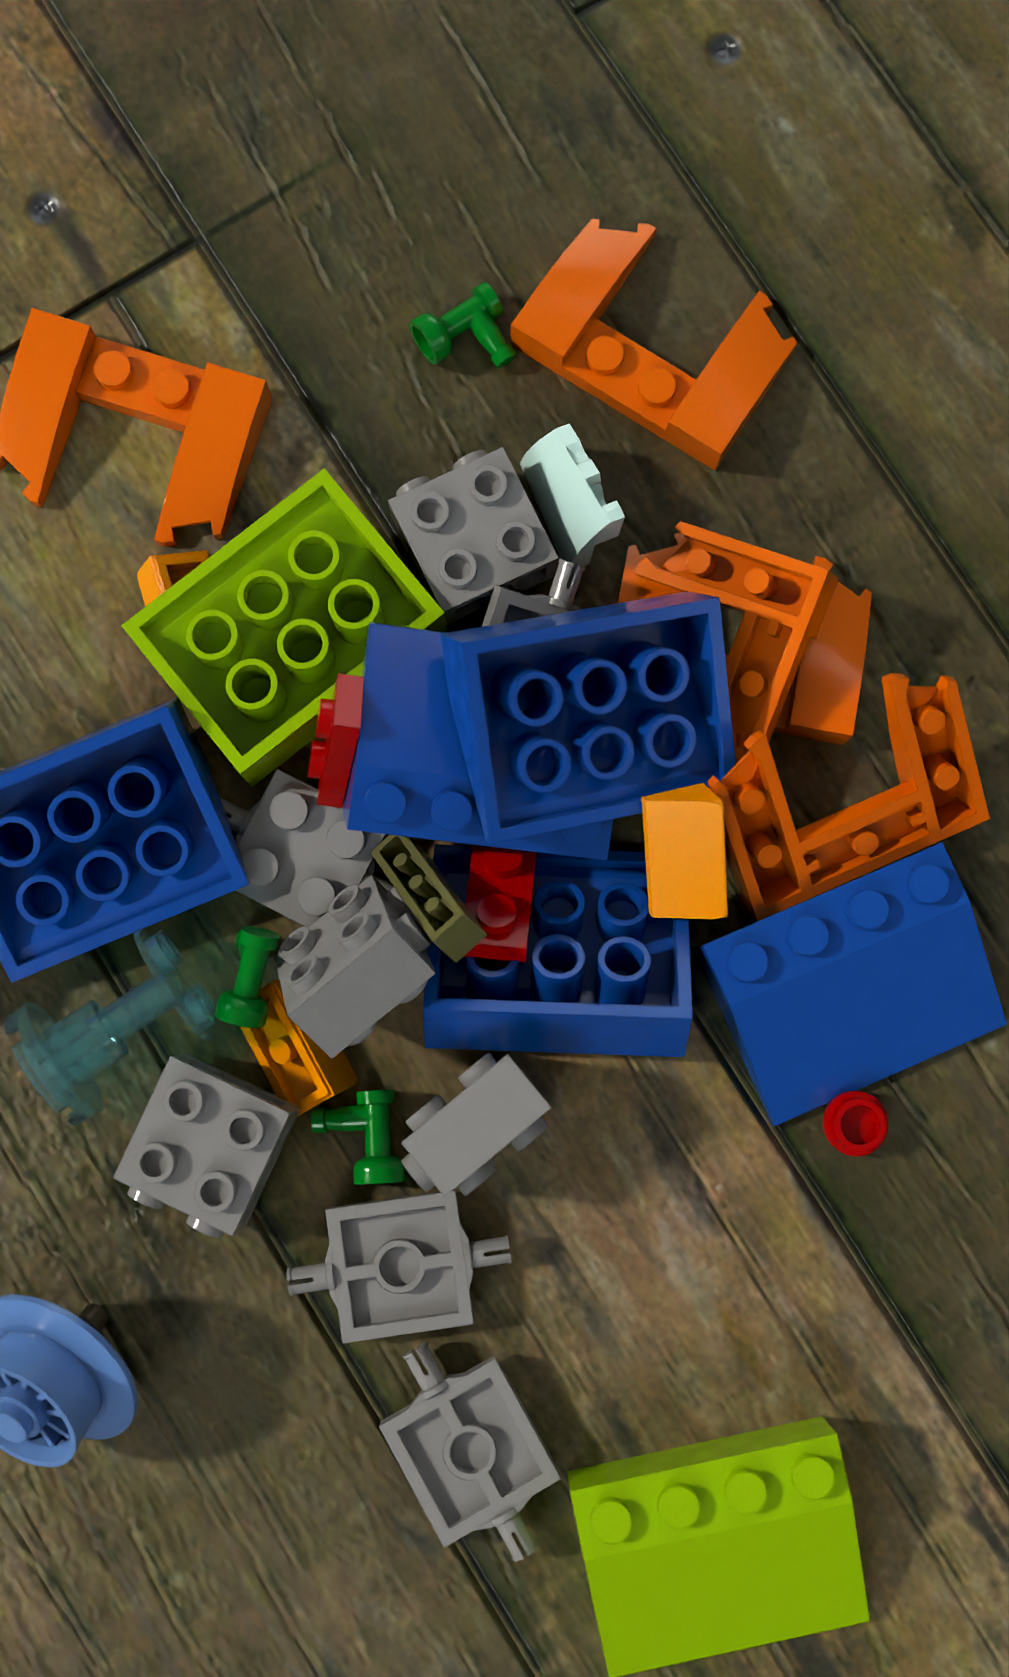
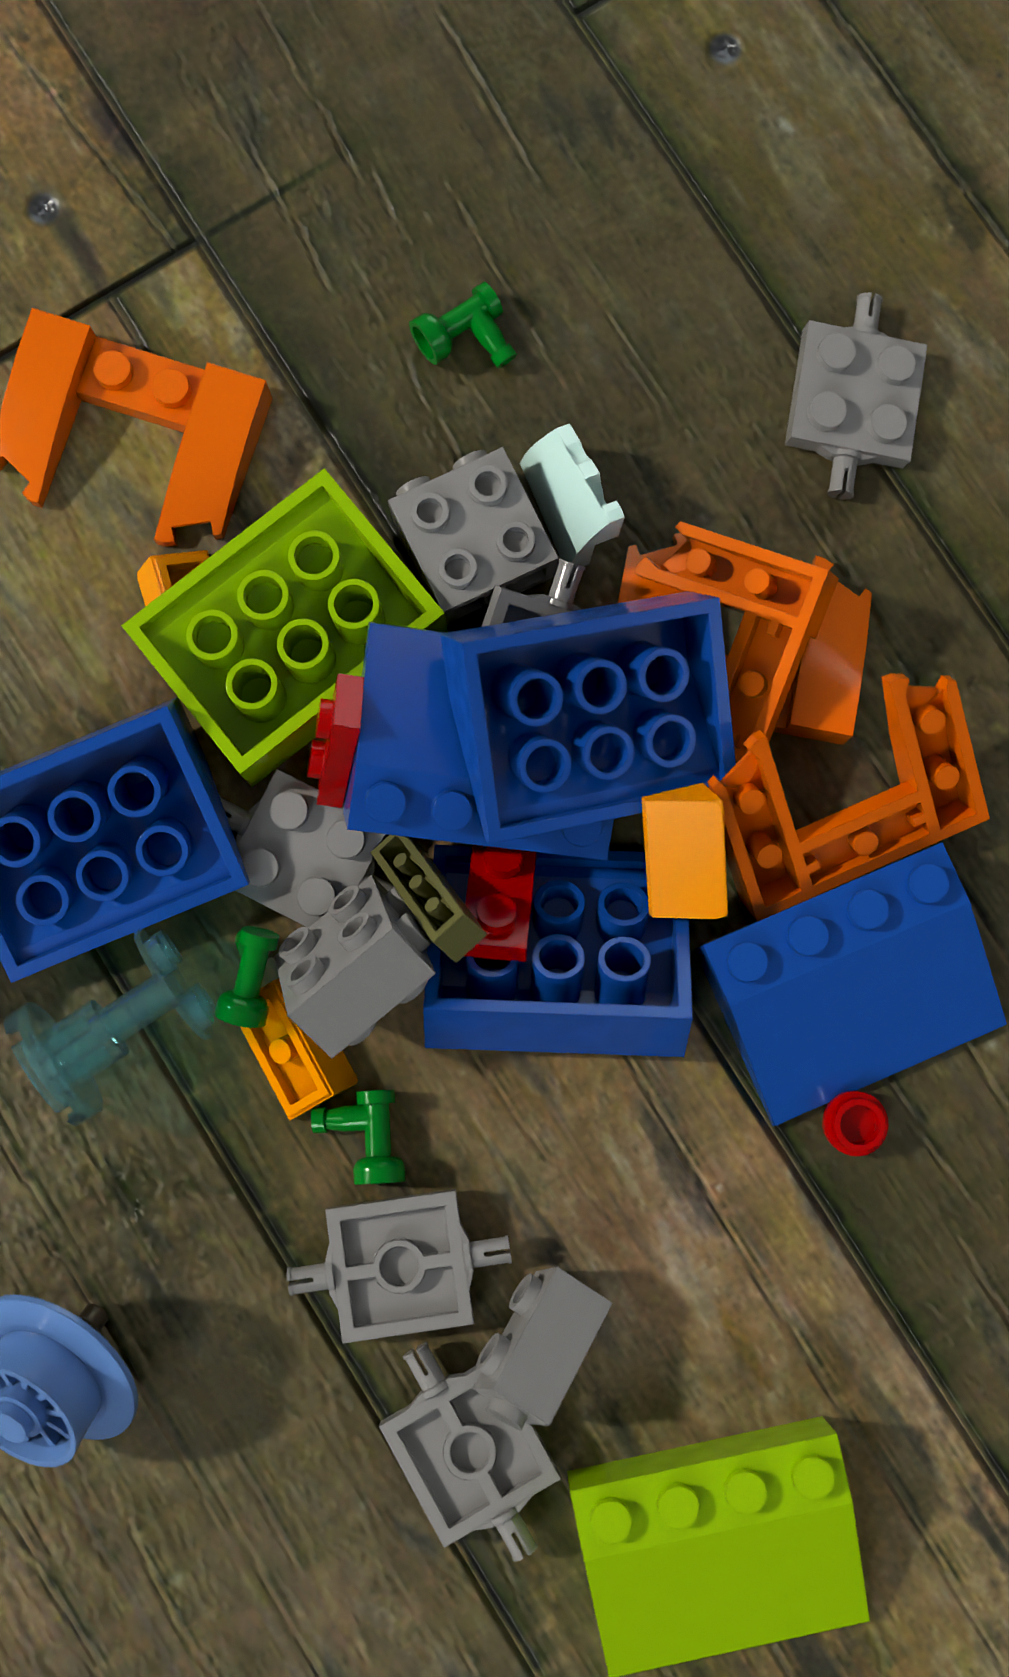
(206, 1145): light grey brick -> none
(457, 1140): light grey brick -> none
(541, 1347): none -> light grey brick
(695, 415): orange wedge -> none
(856, 395): none -> light grey plate

